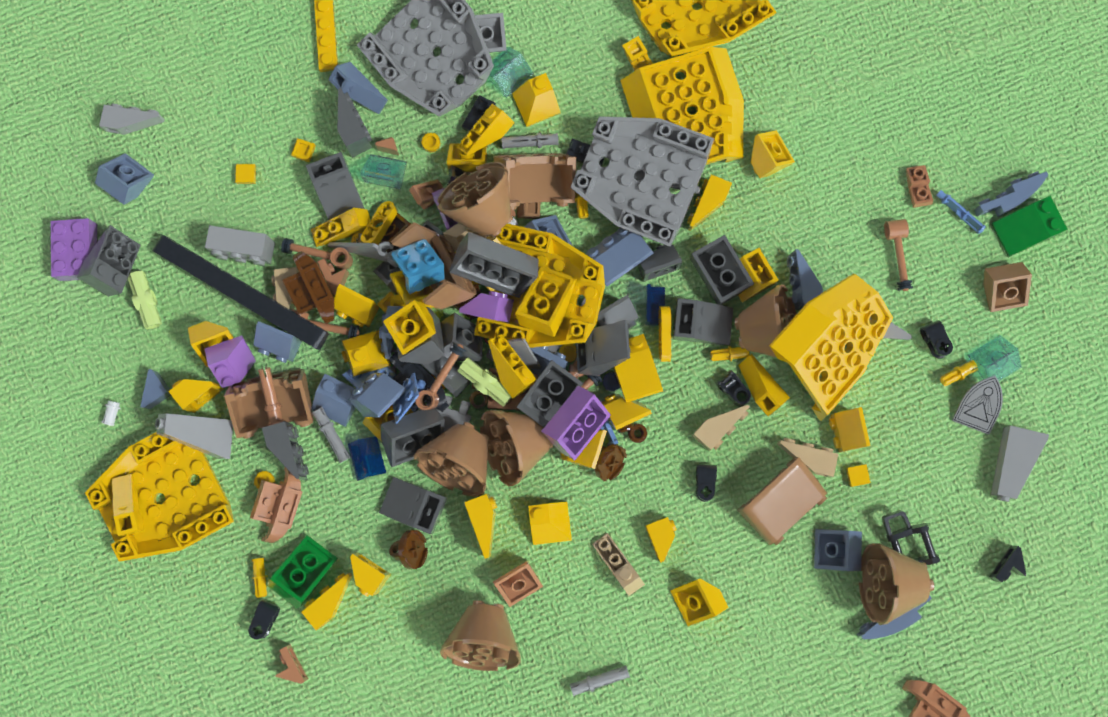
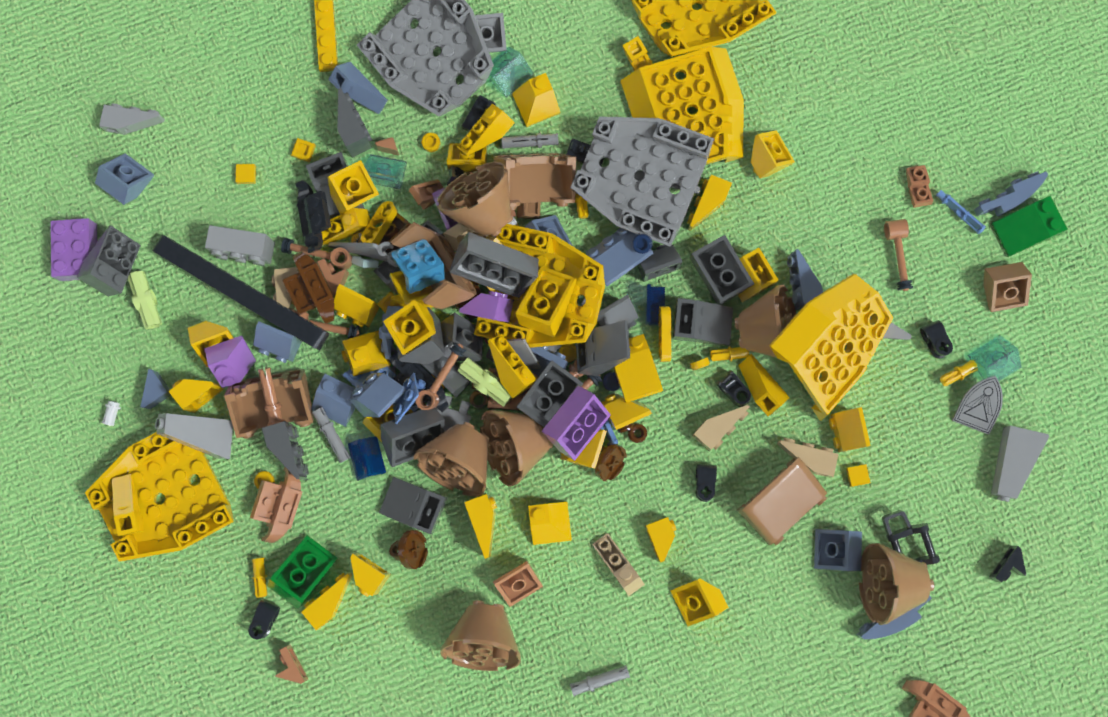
(313, 215): none -> black plate
(351, 187): none -> yellow slope
(365, 263): none -> light aqua tile
(642, 243): none -> dark blue tile
(700, 363): none -> yellow tile

